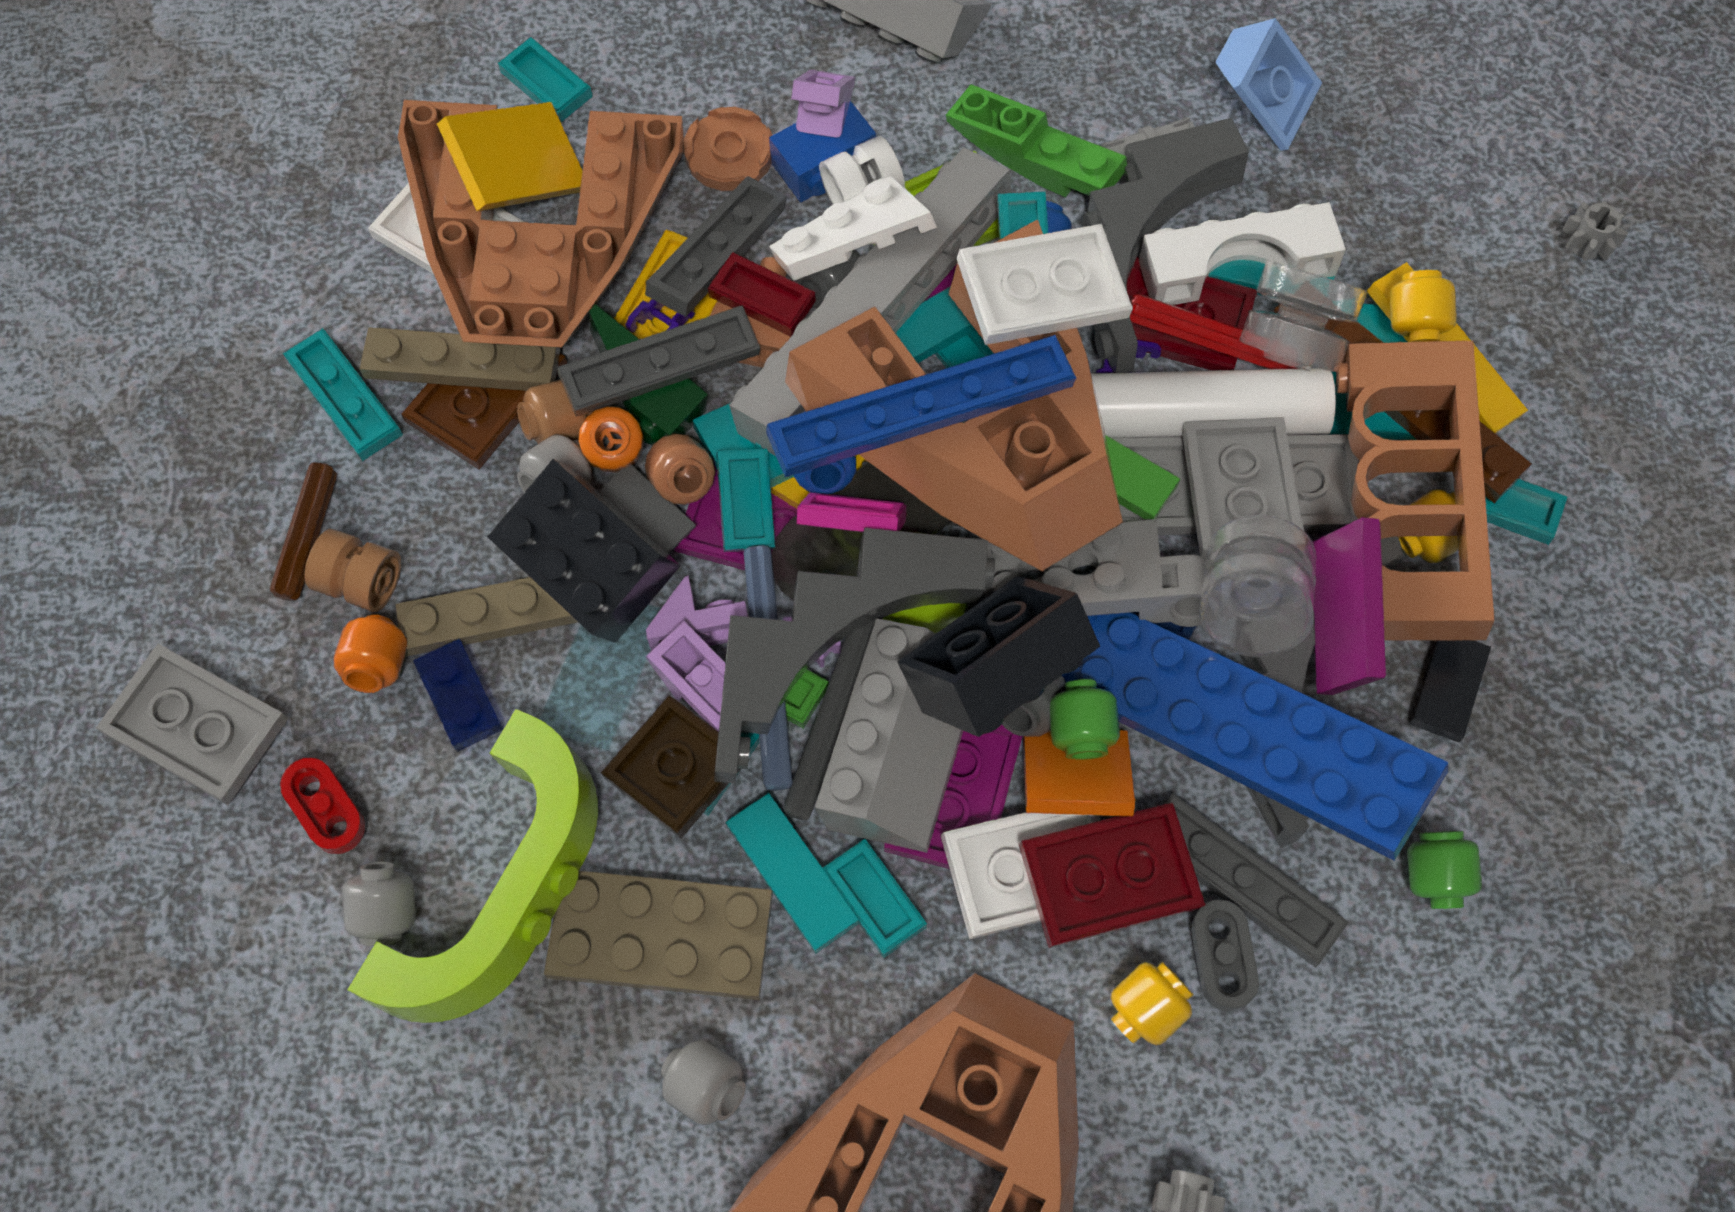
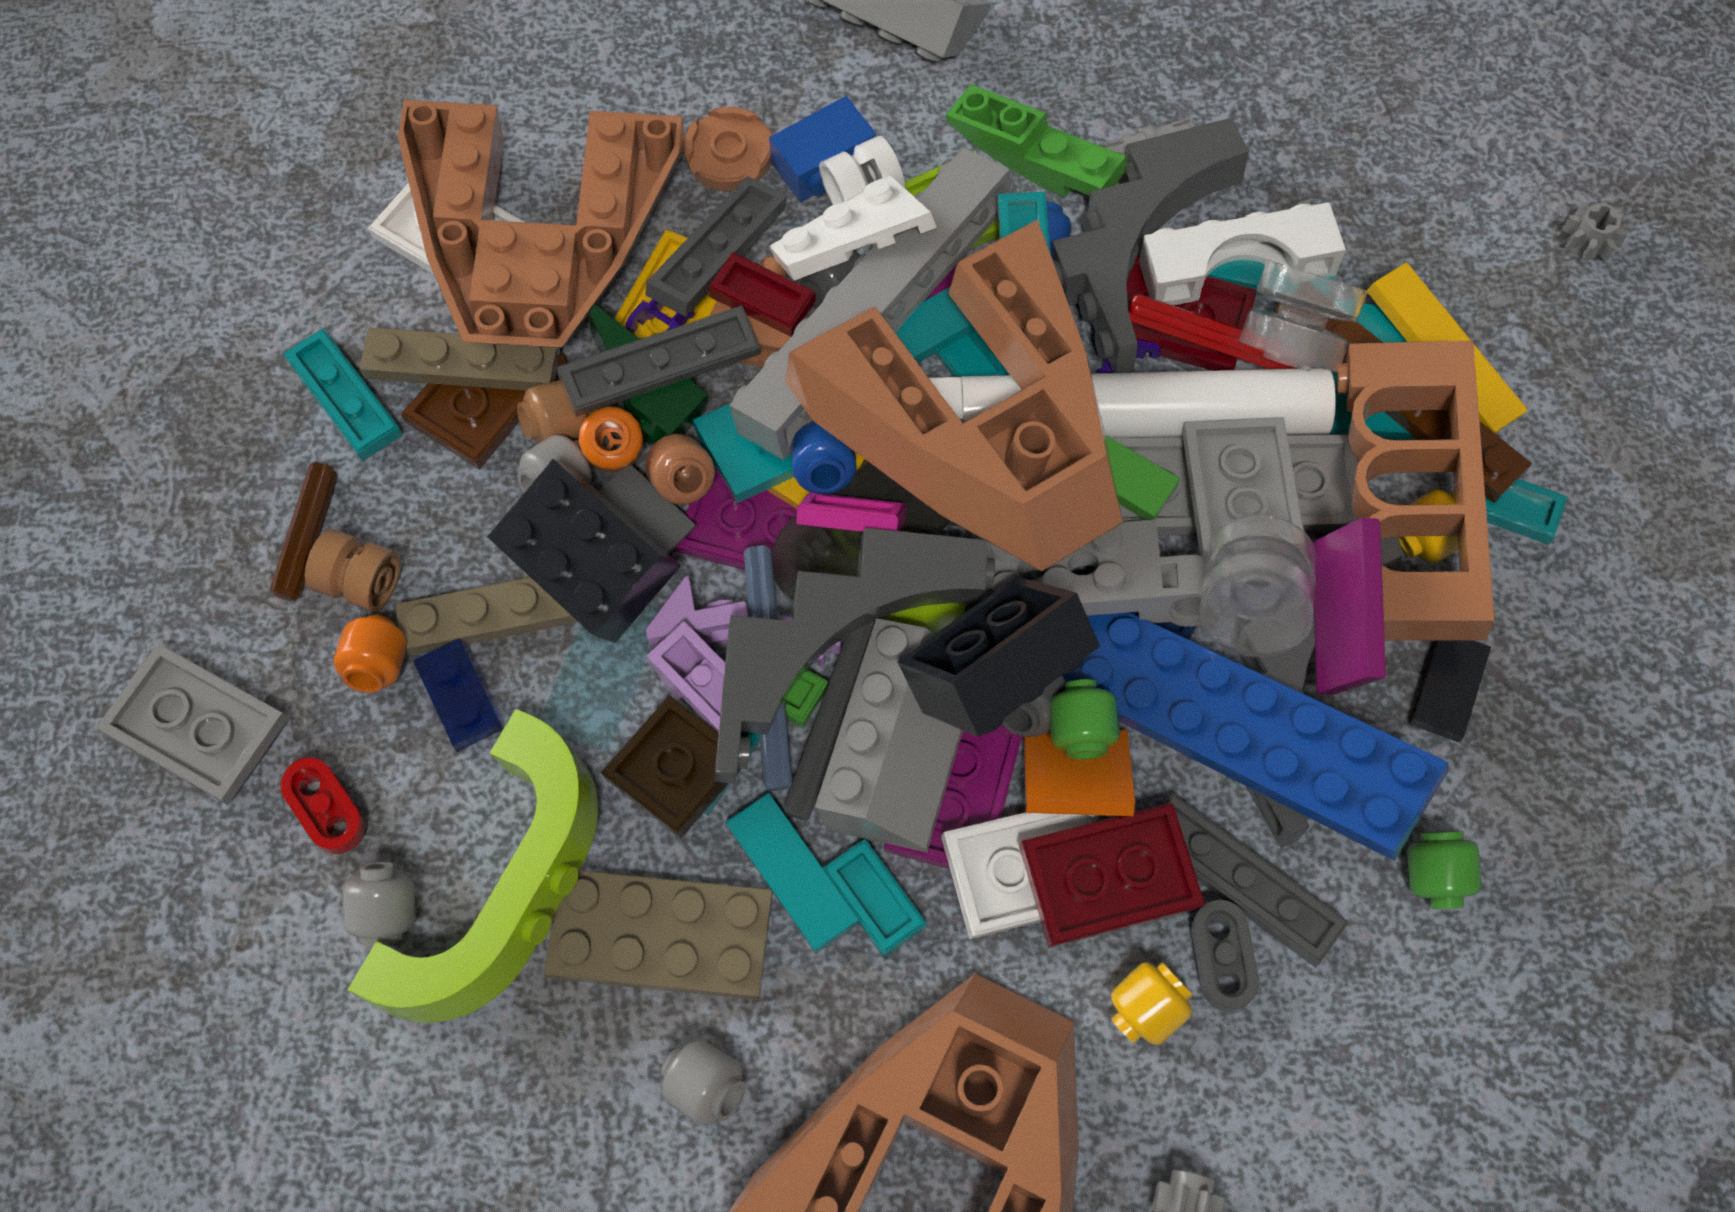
(512, 155): yellow tile -> none
(545, 78): teal tile -> none
(745, 499): teal tile -> none
(822, 102): lavender slope -> none
(919, 405): blue tile -> none
(1044, 284): white tile -> none
(1270, 78): light blue slope -> none
(1423, 306): yellow head -> none

